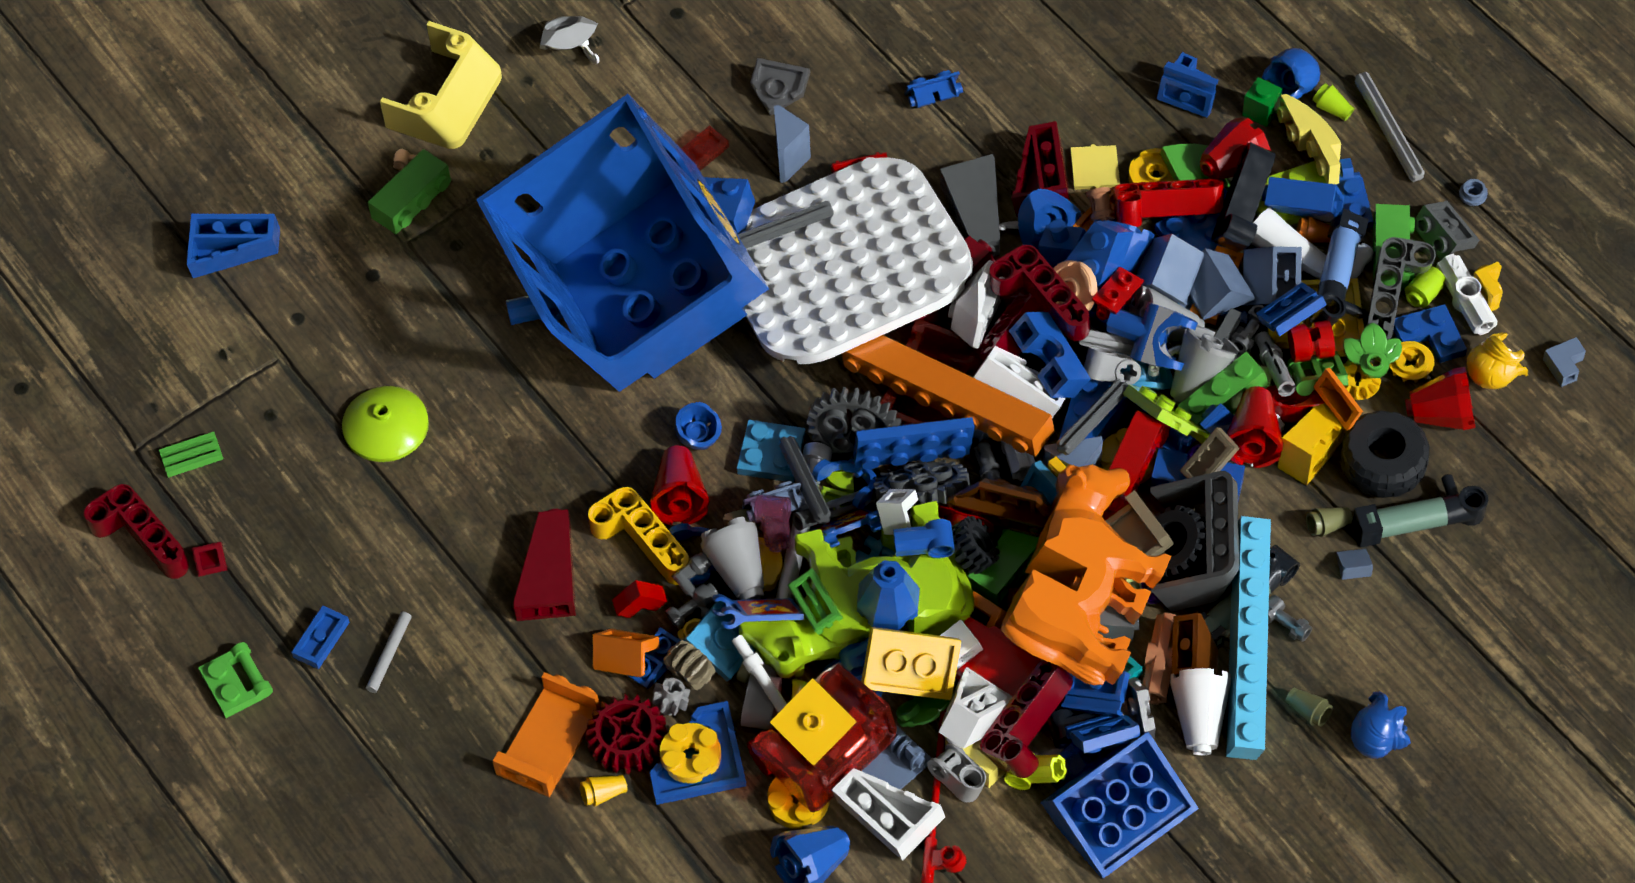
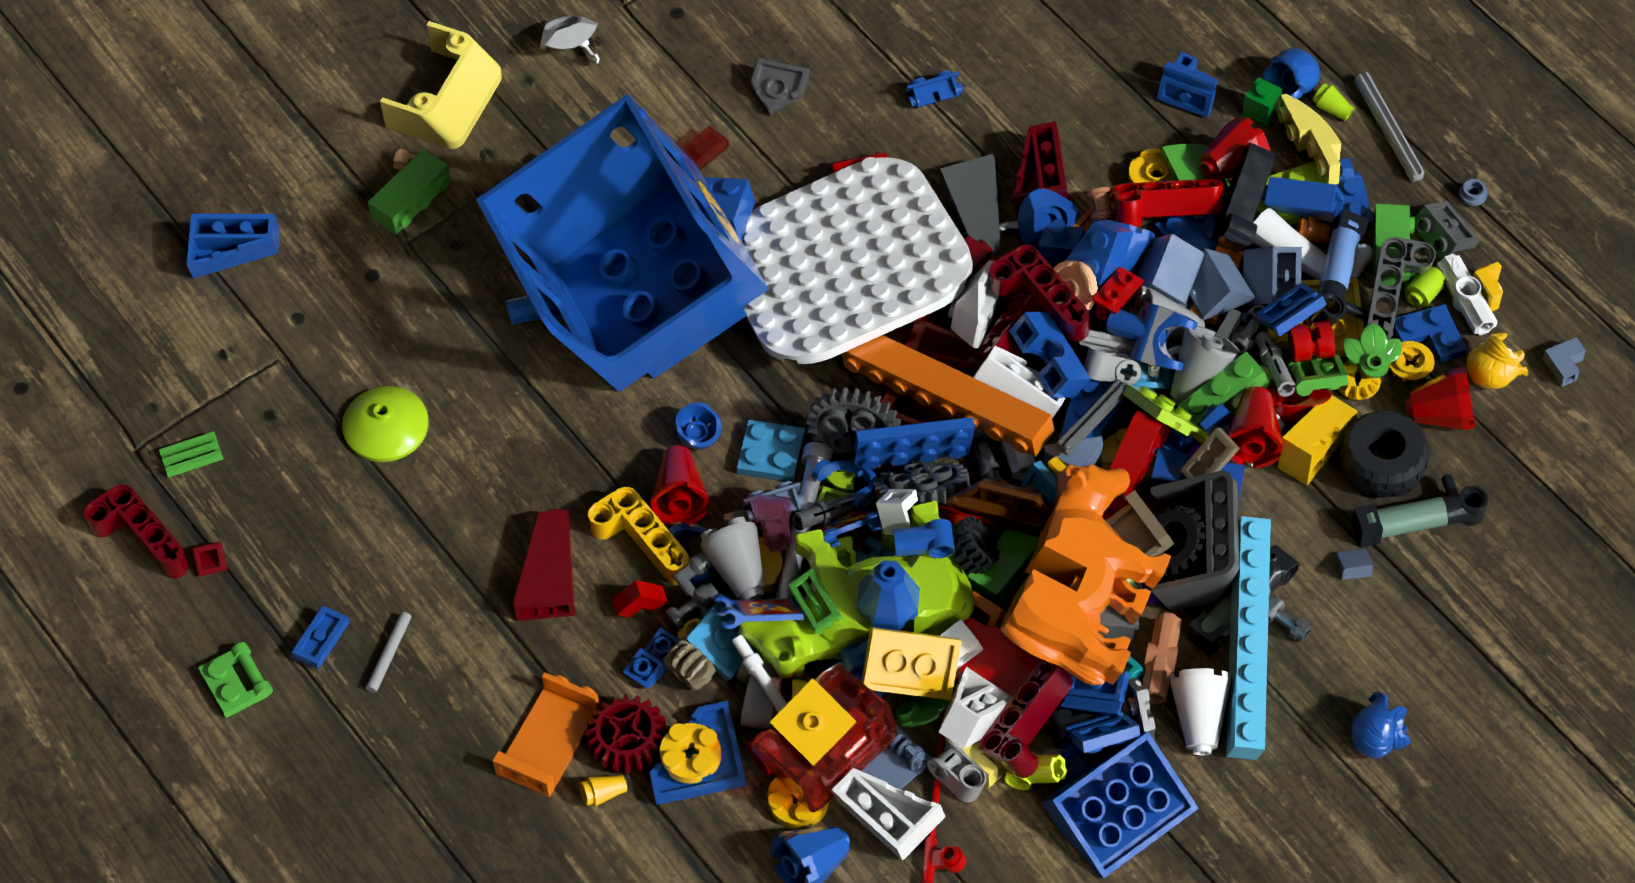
(622, 651): orange panel -> none
(670, 696): light grey gear -> none
(786, 224): dark grey axle -> none
(791, 142): sand blue slope -> none
(803, 475): dark grey axle -> none
(1094, 167): light yellow piece -> none
(1192, 644): reddish brown slope -> none
(1310, 706): olive cone -> none
(1327, 520): olive cone -> none
(1338, 399): orange slope -> none

